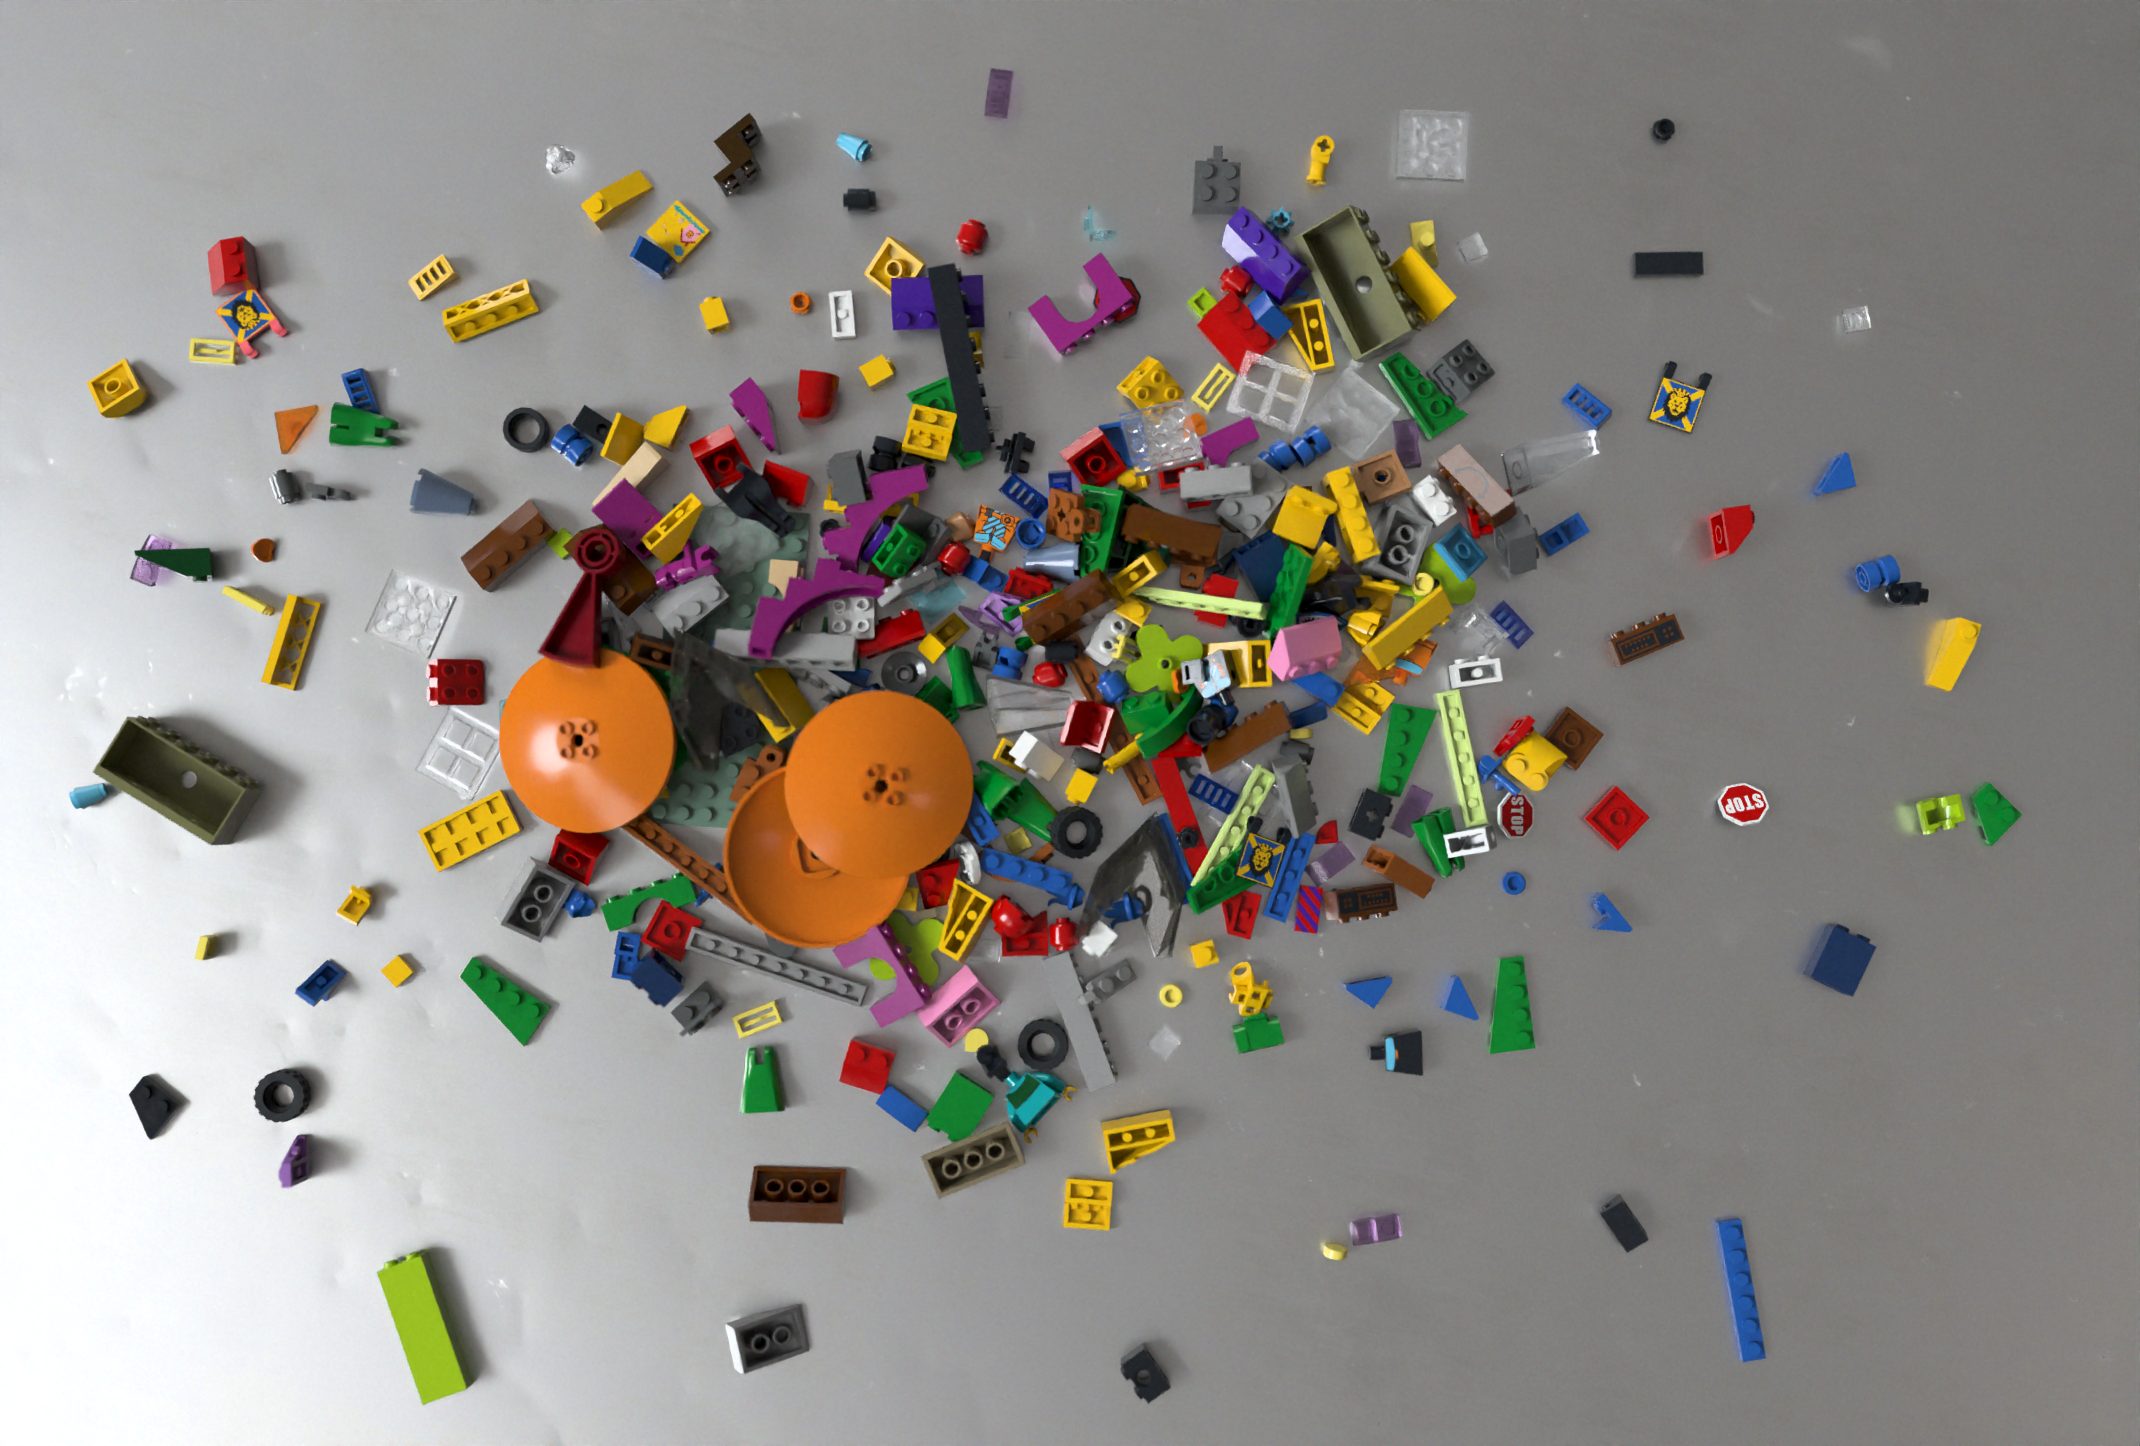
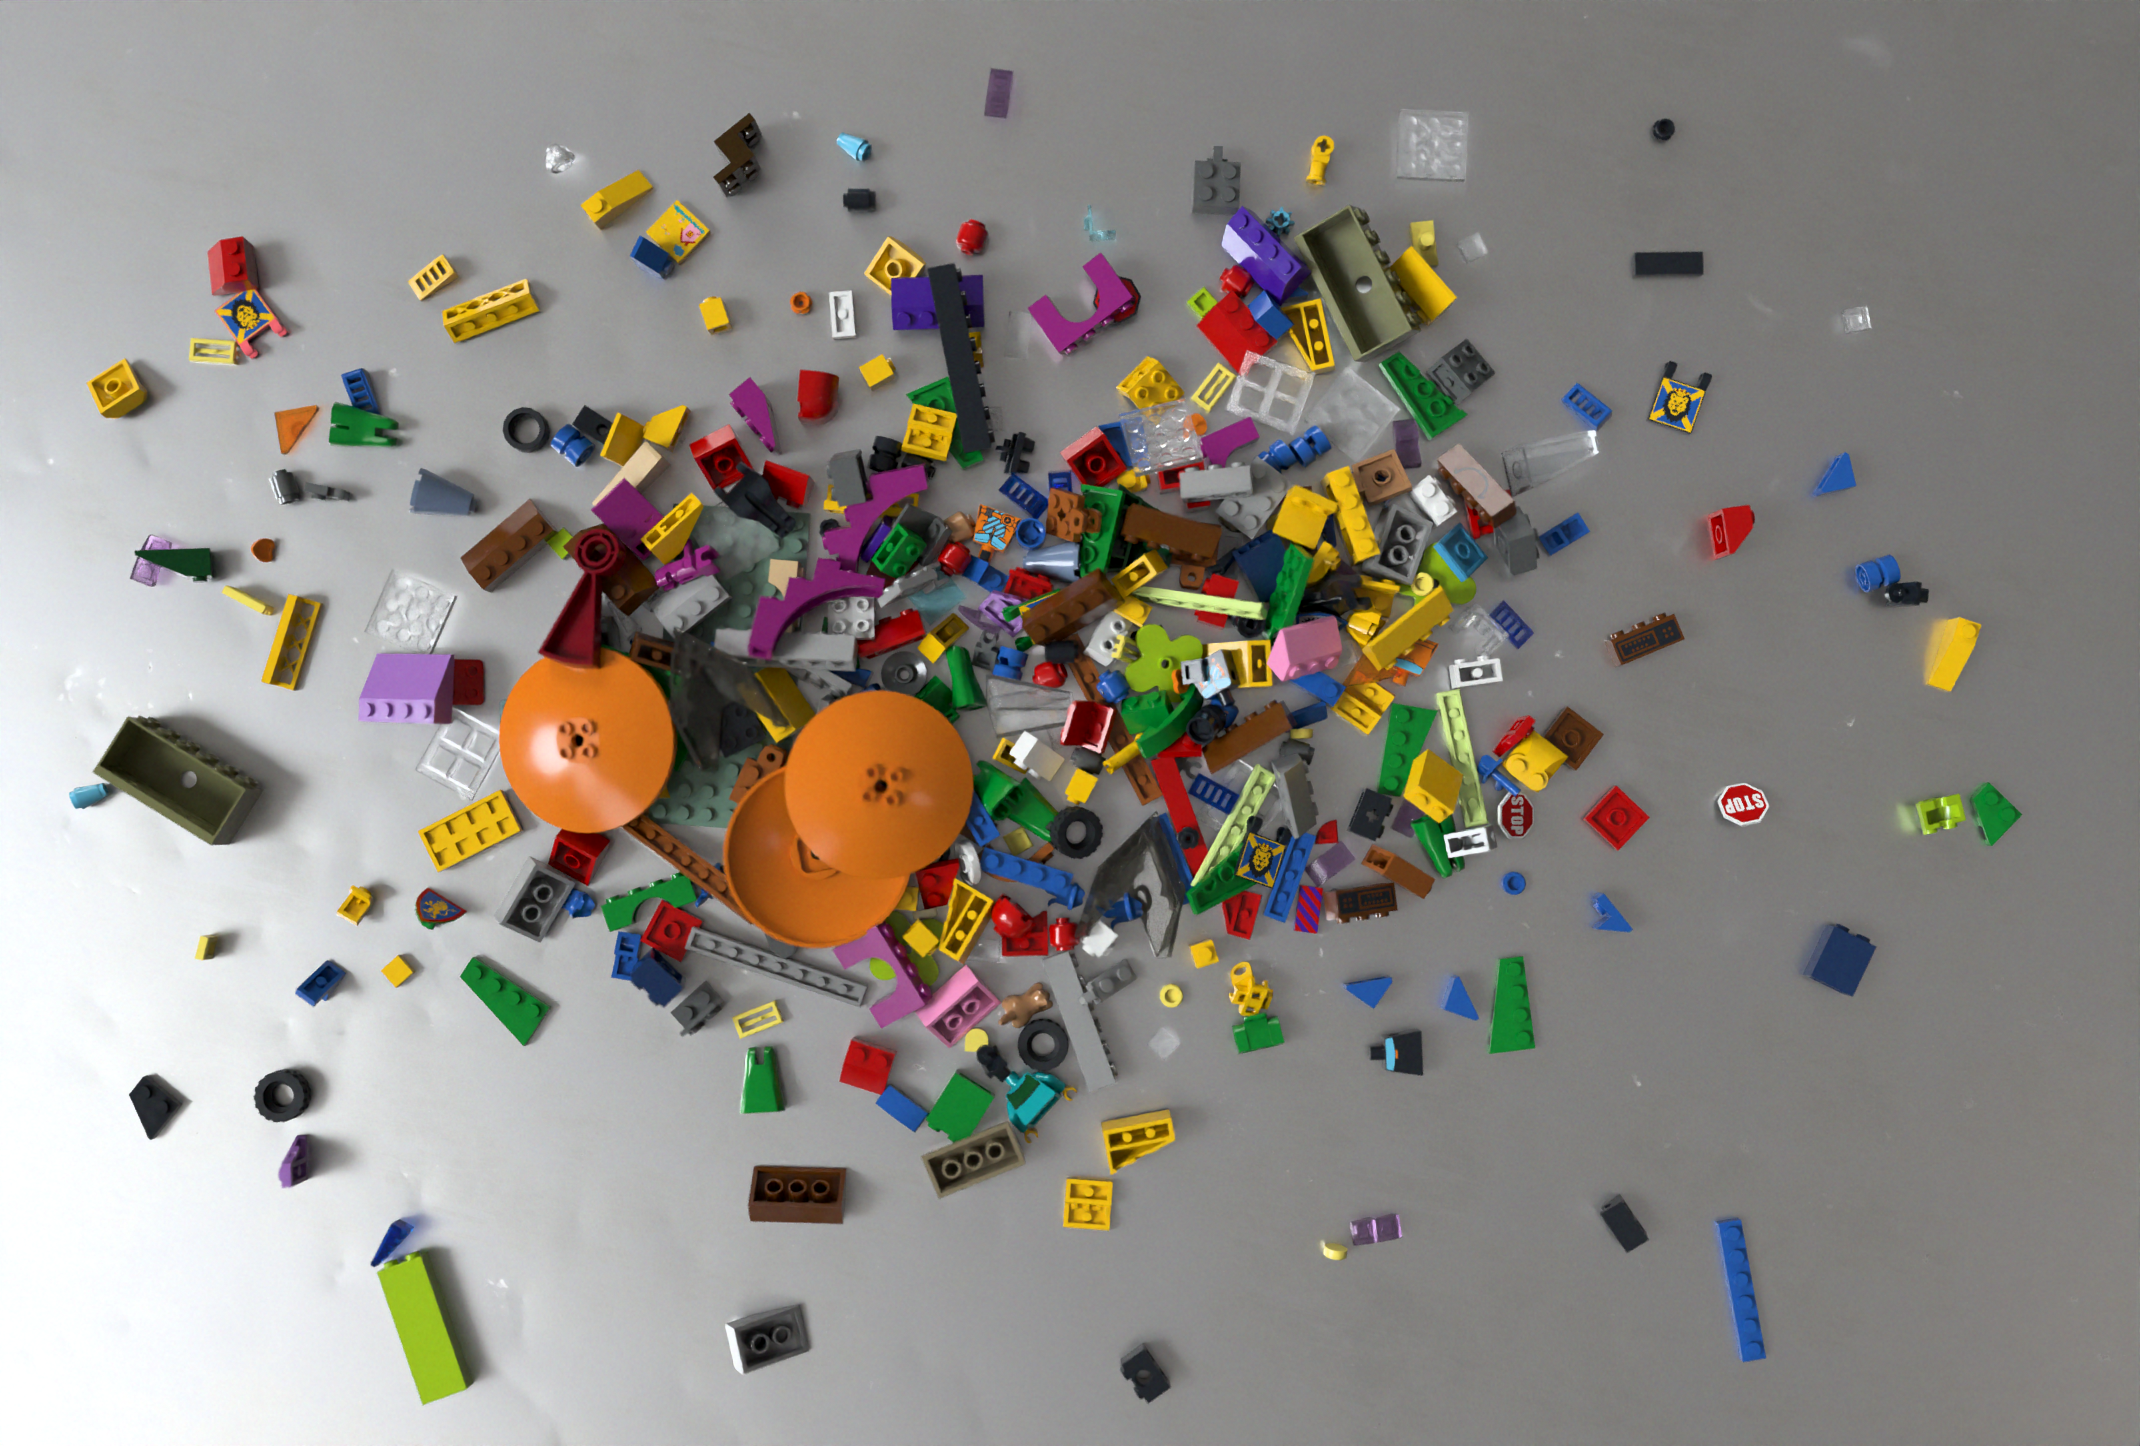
(395, 1235): none -> clear blue slope
(409, 689): none -> medium lavender slope
(435, 909): none -> shield
(921, 938): none -> yellow brick
(1022, 1007): none -> medium nougat animal
(1433, 786): none -> yellow brick

